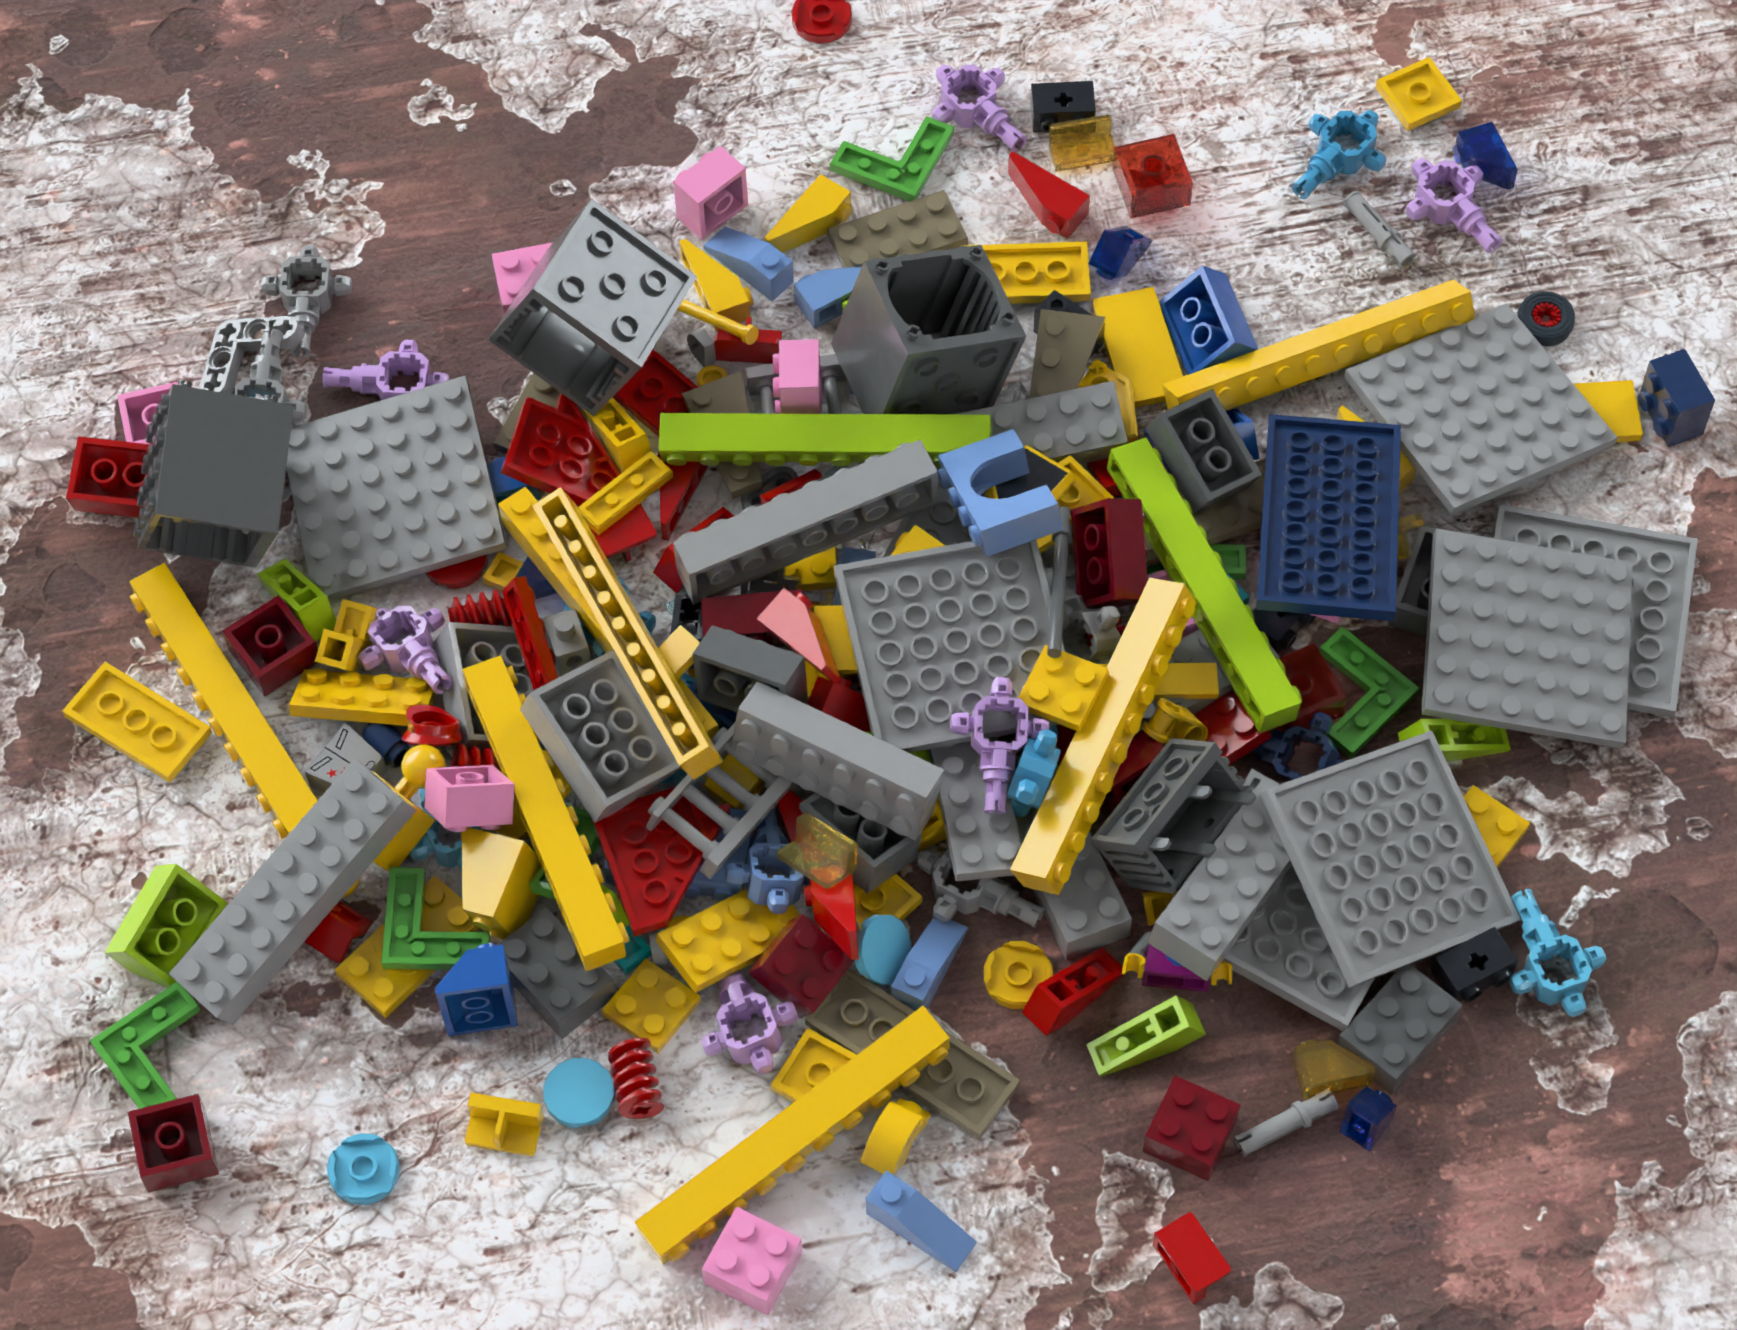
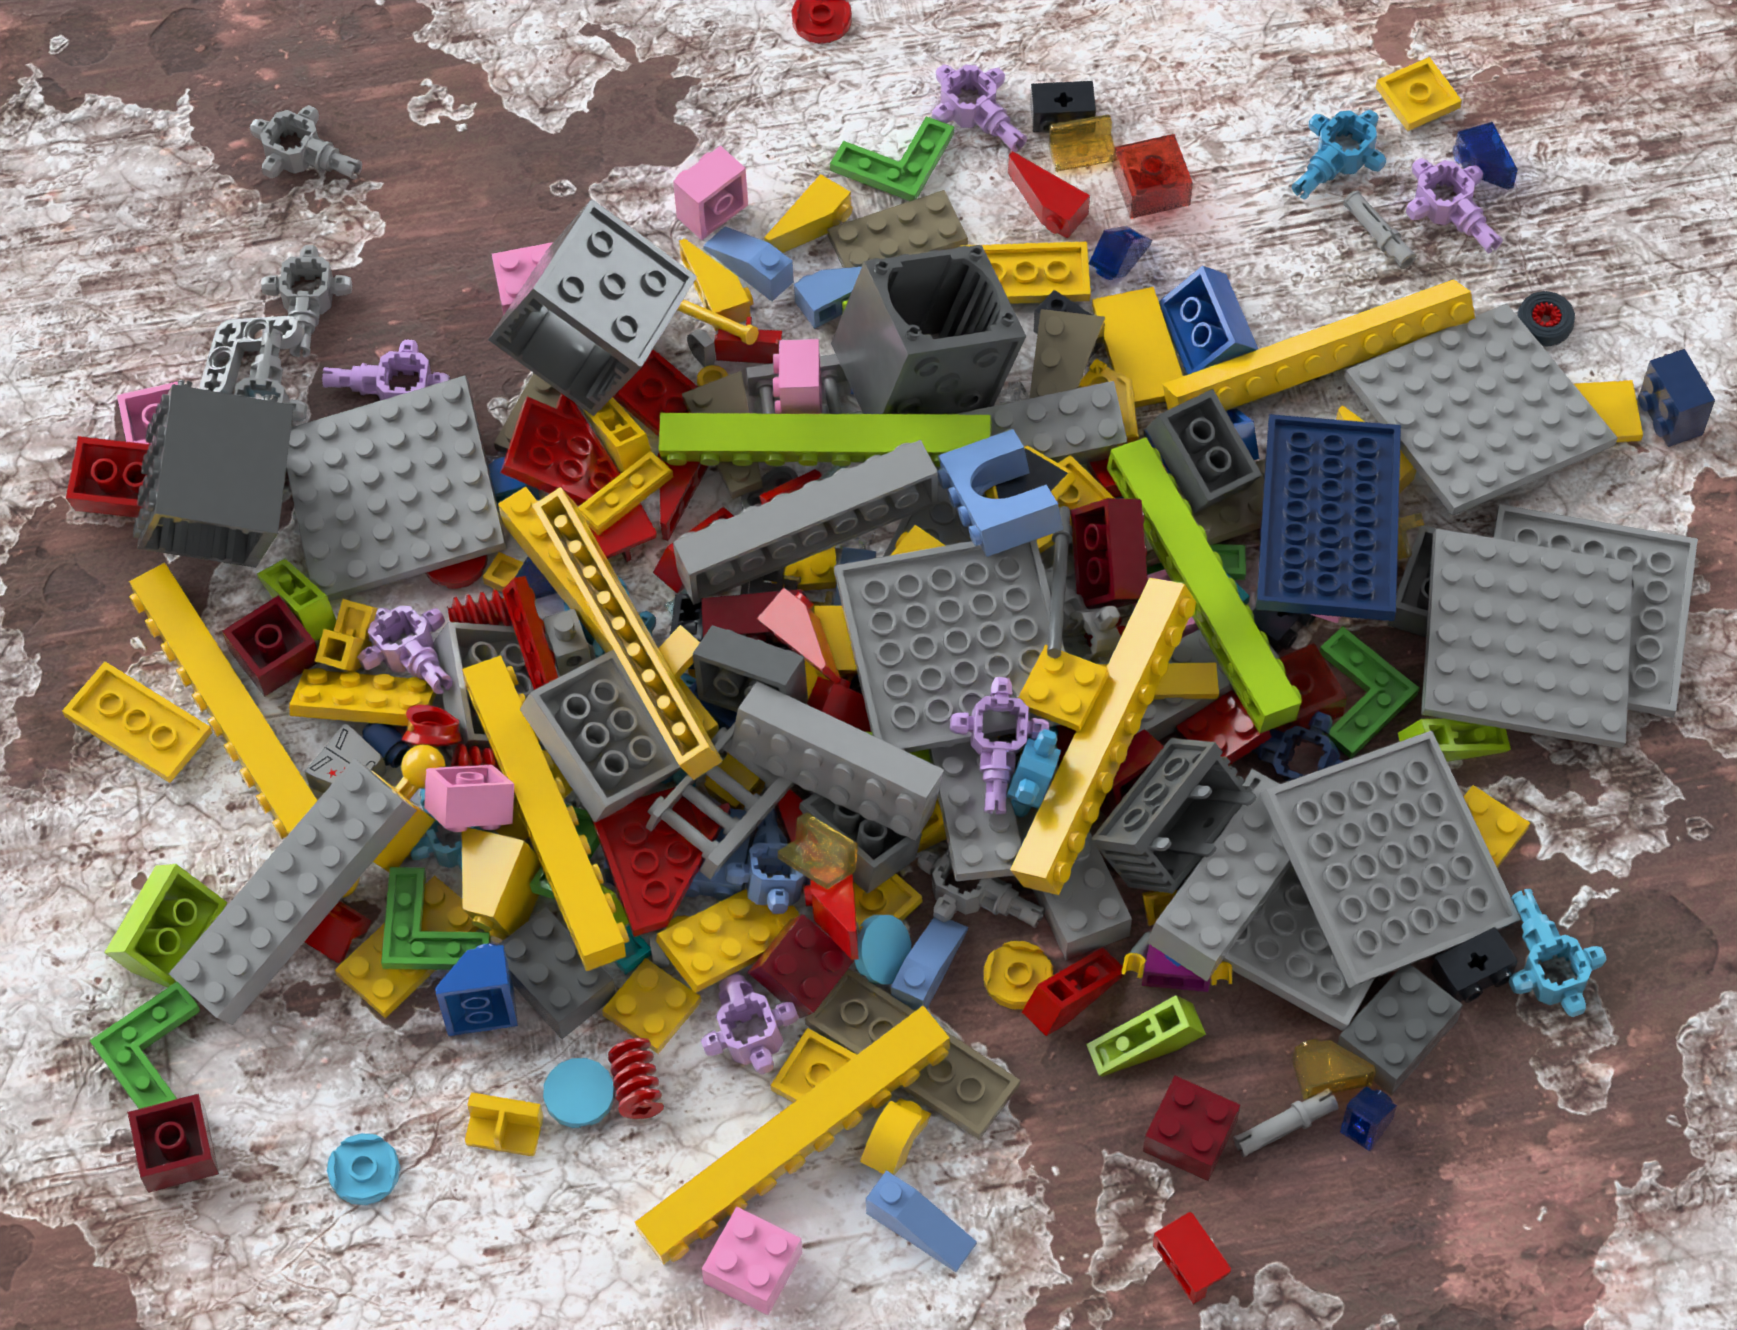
(313, 150): none -> light grey piece
(1174, 722): yellow piece -> none

